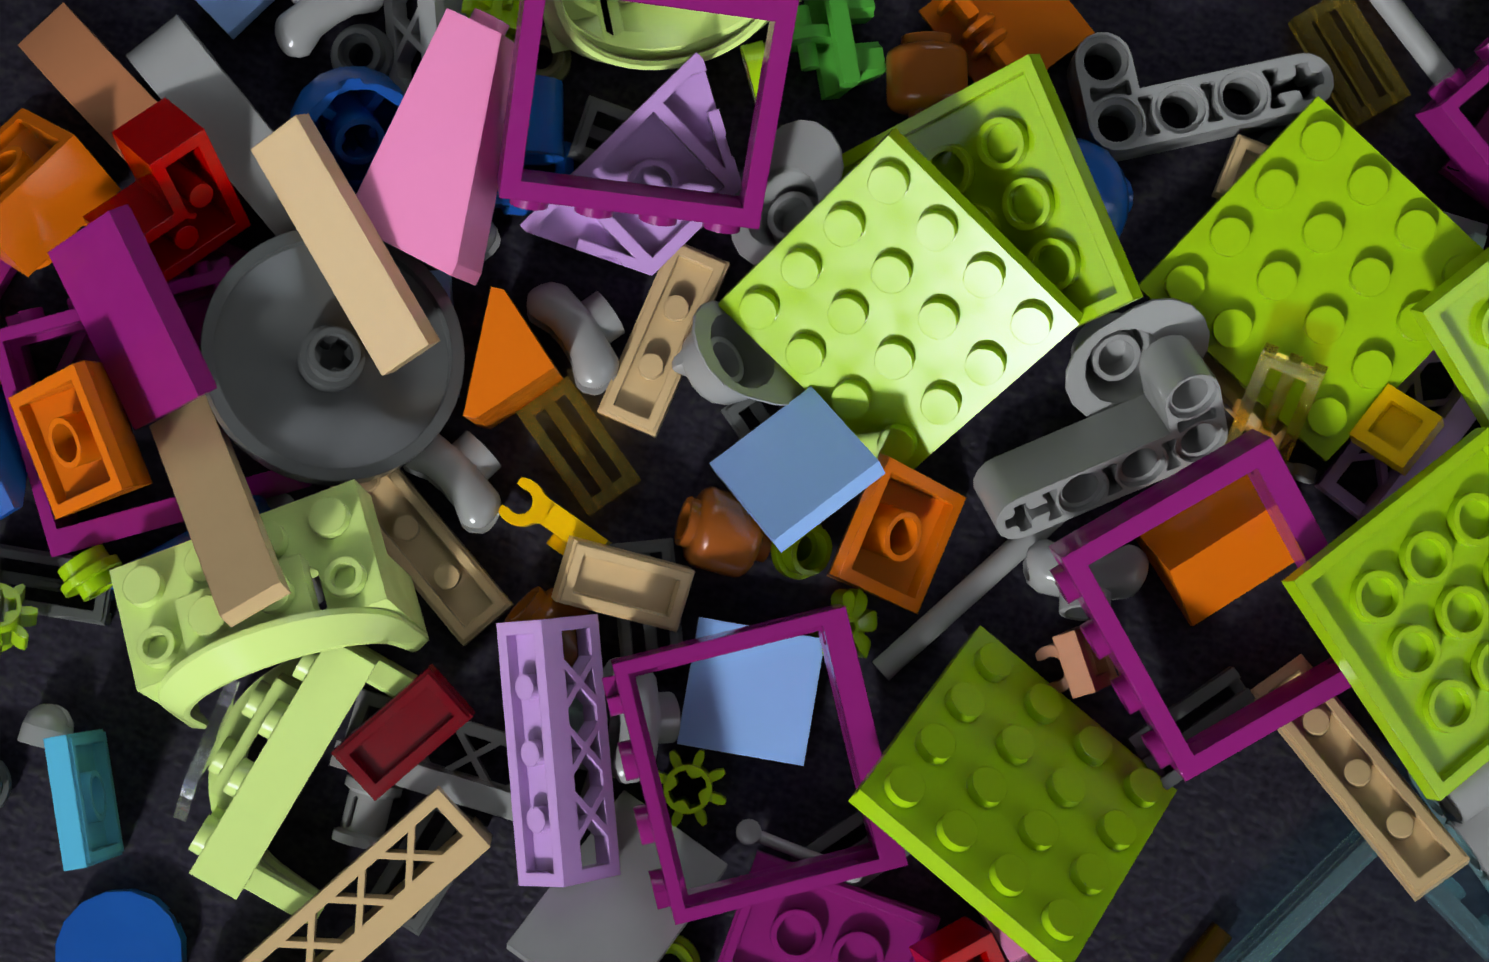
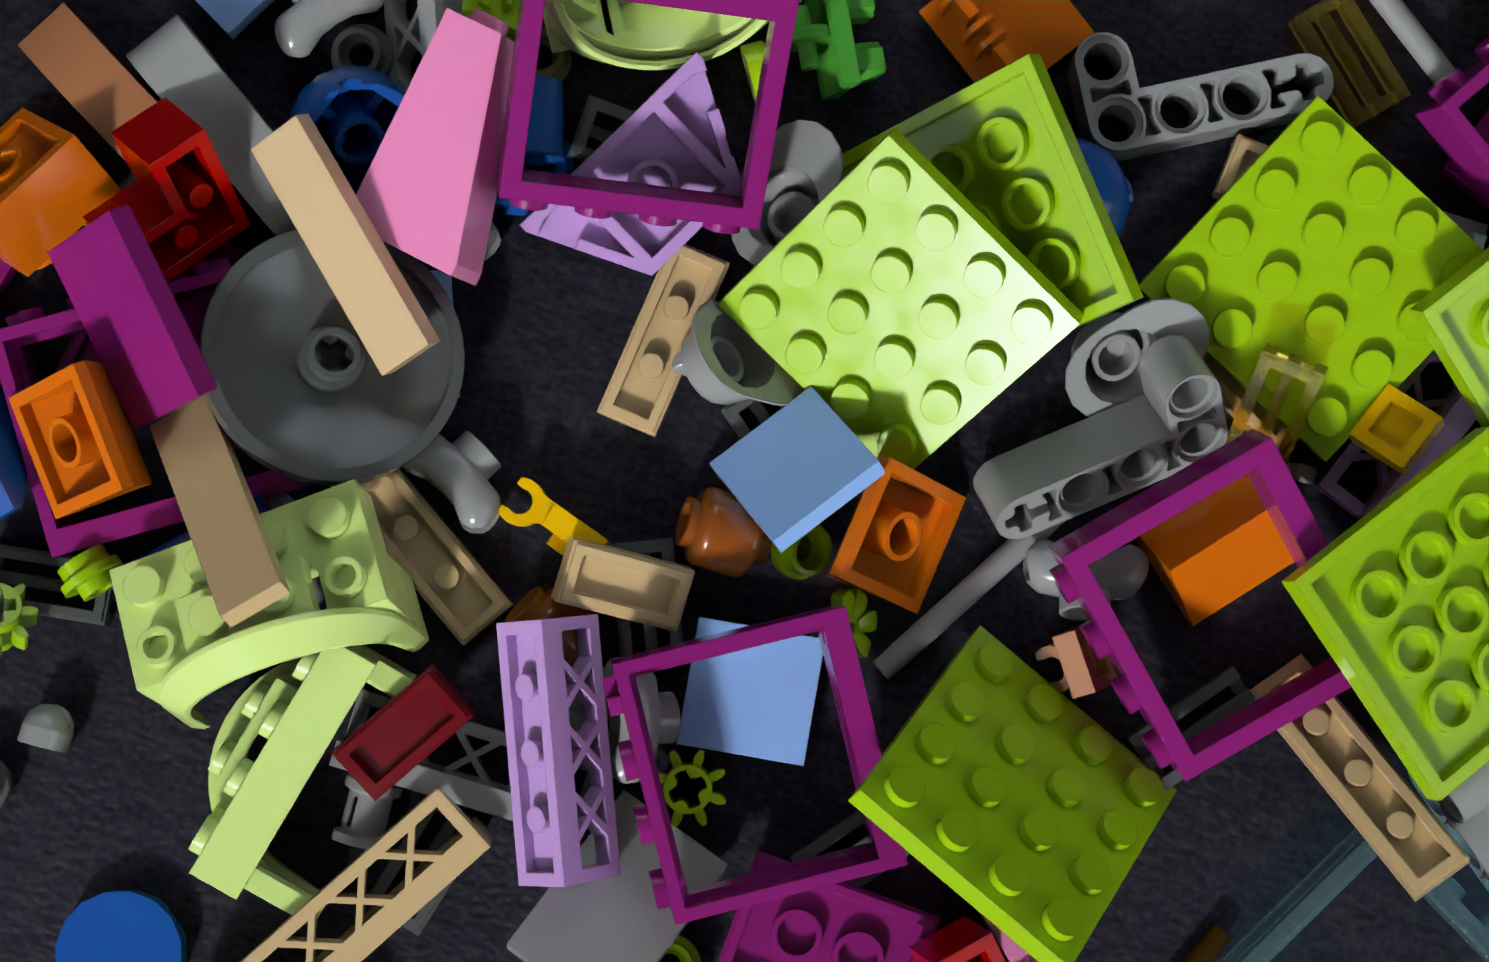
(83, 798): medium azure tile -> none
(205, 751): clear piece -> none
(508, 365): orange slope -> none
(580, 330): light grey piece -> none
(610, 490): clear yellow tile -> none
(750, 833): light grey hinge -> none
(924, 71): dark orange head -> none

